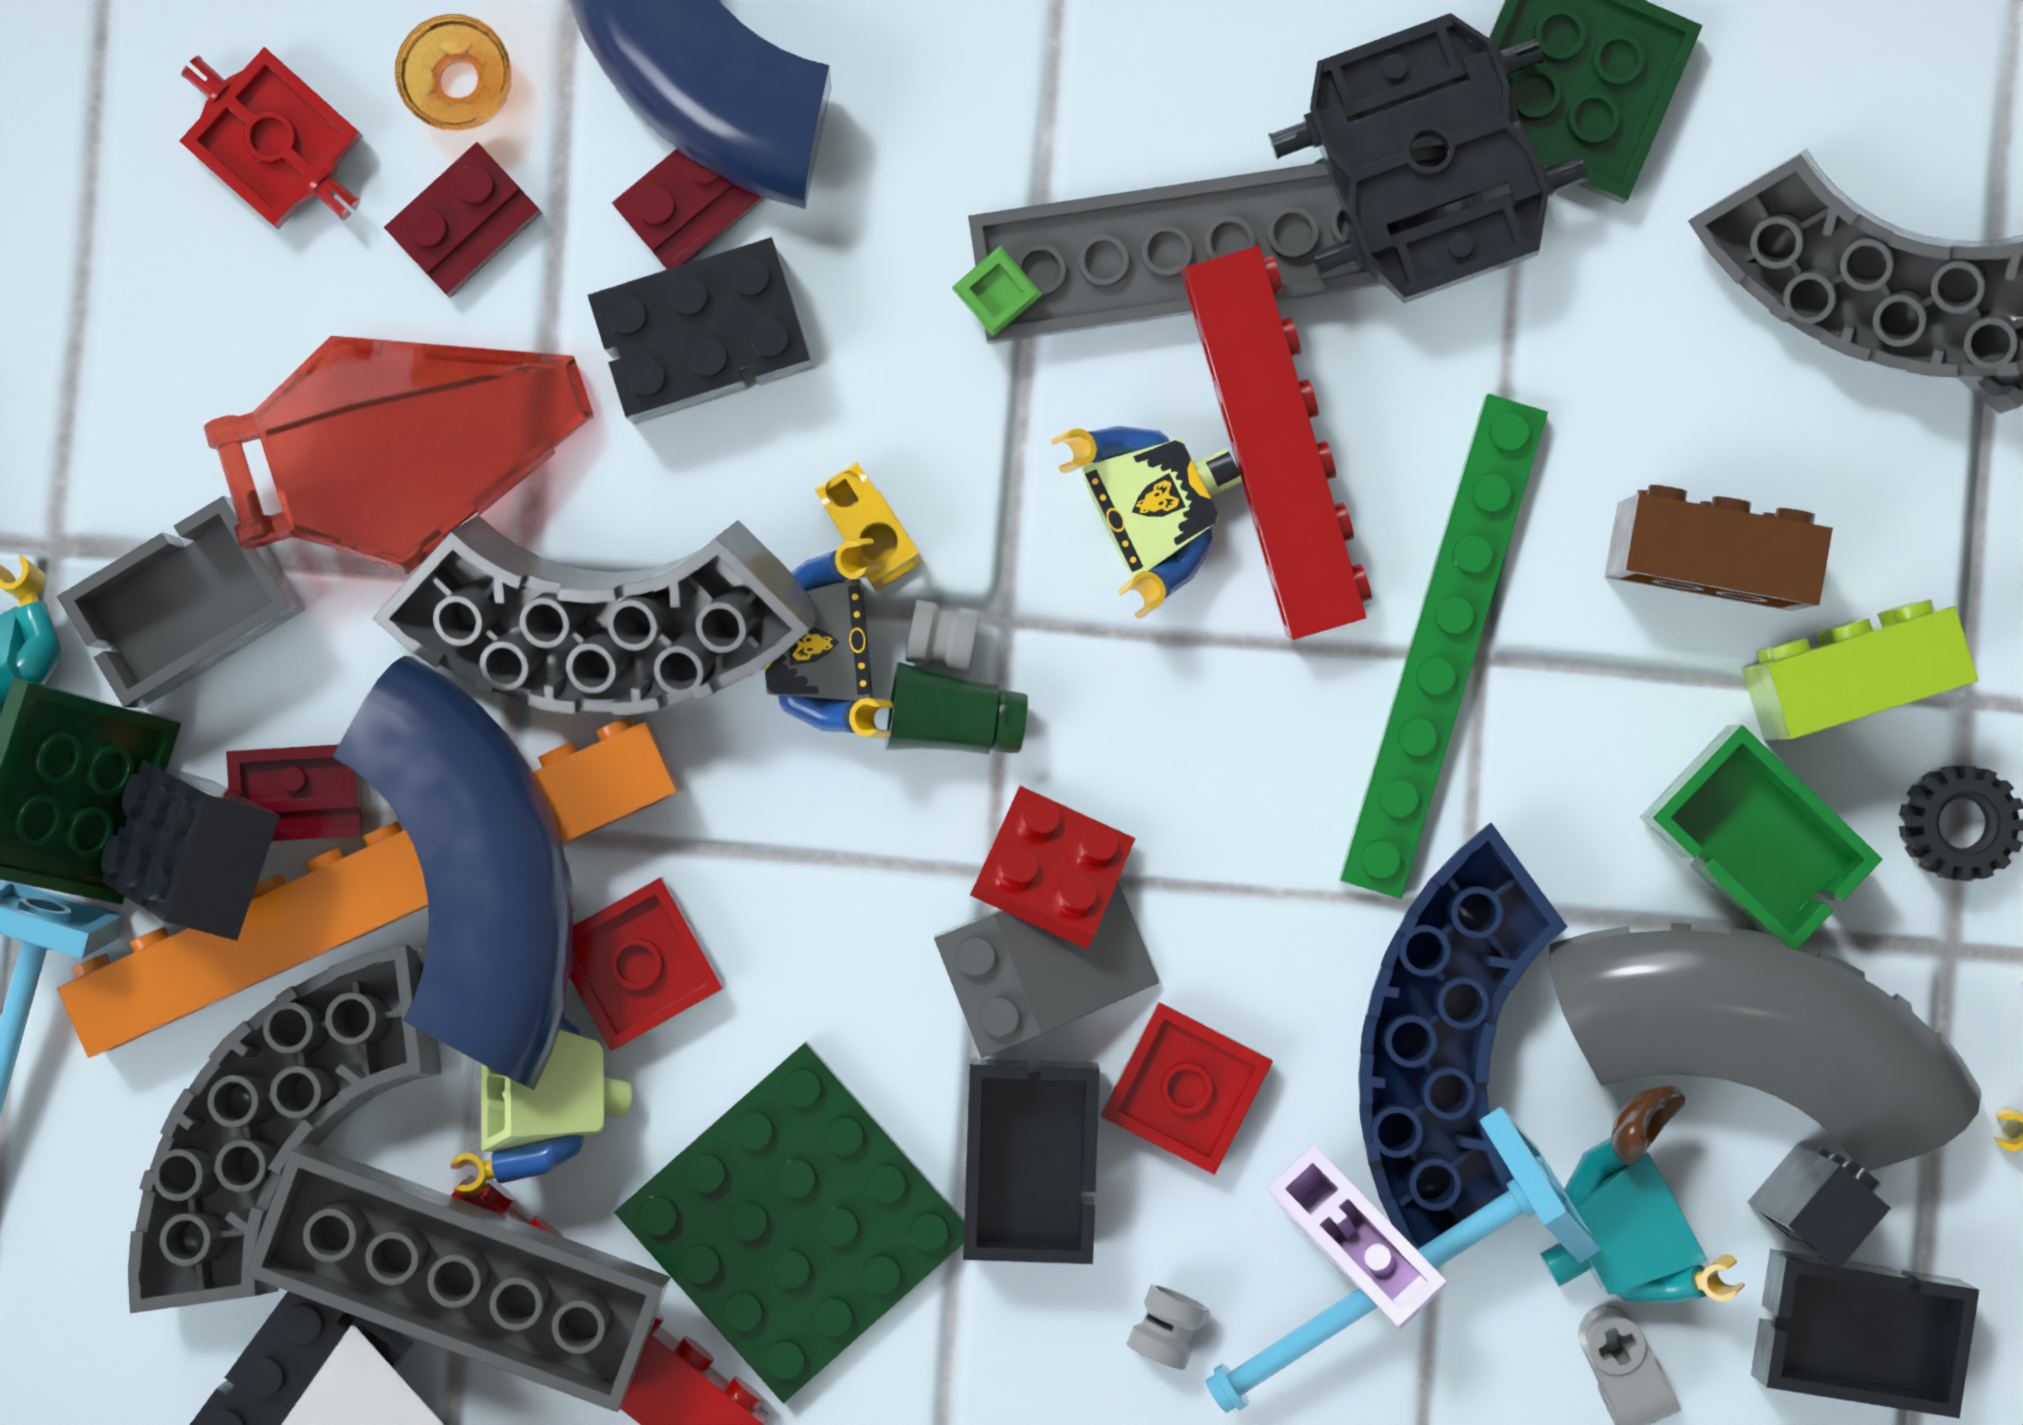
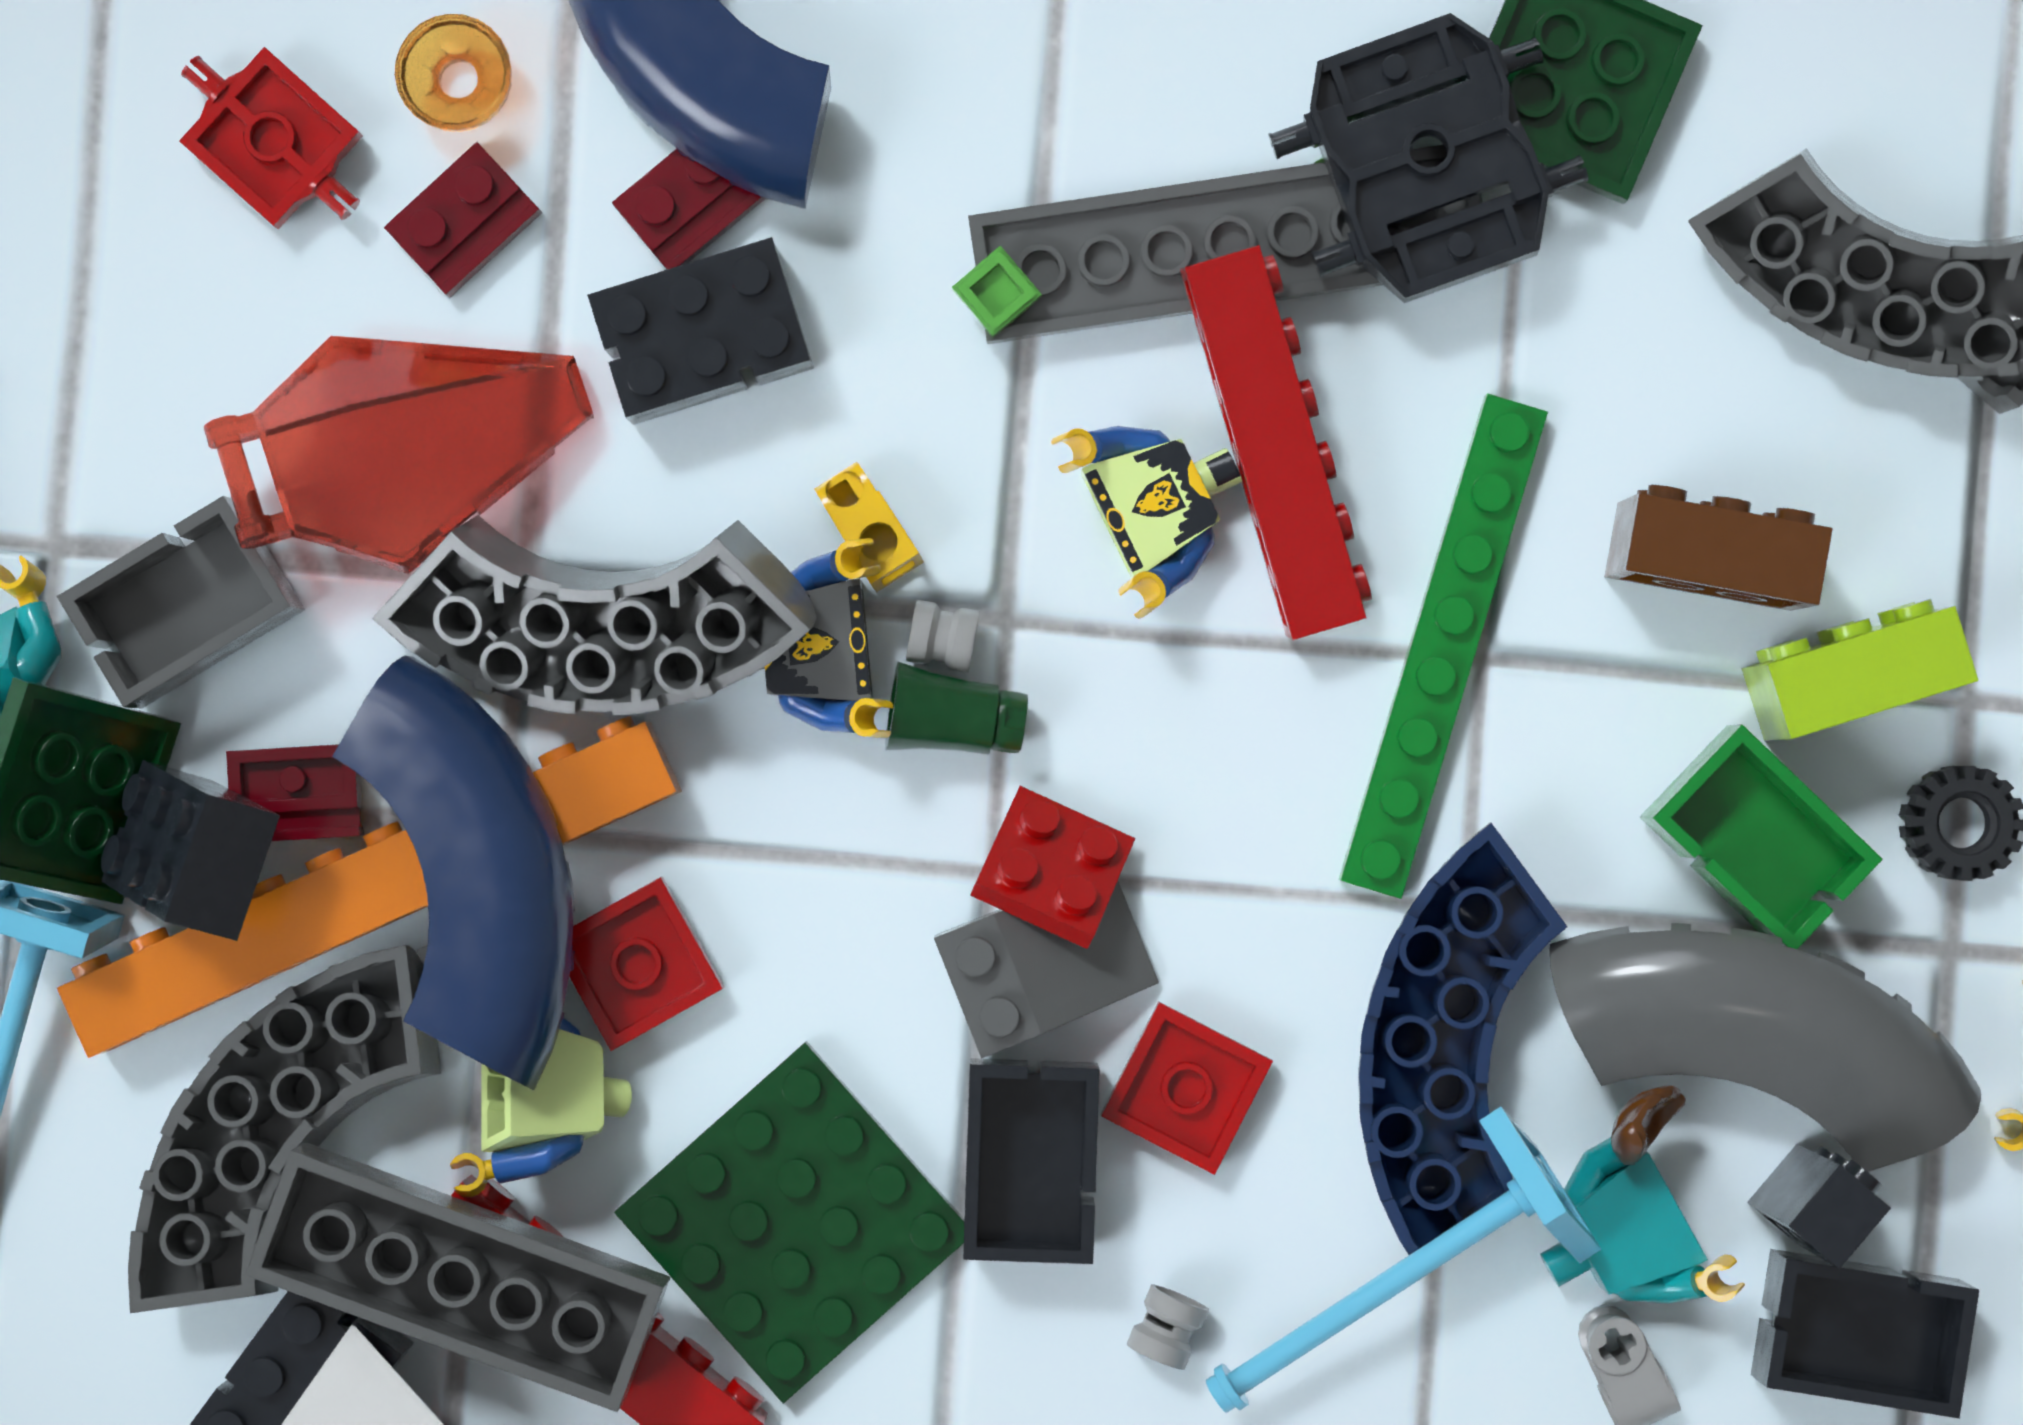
(1356, 1237): slope -> none

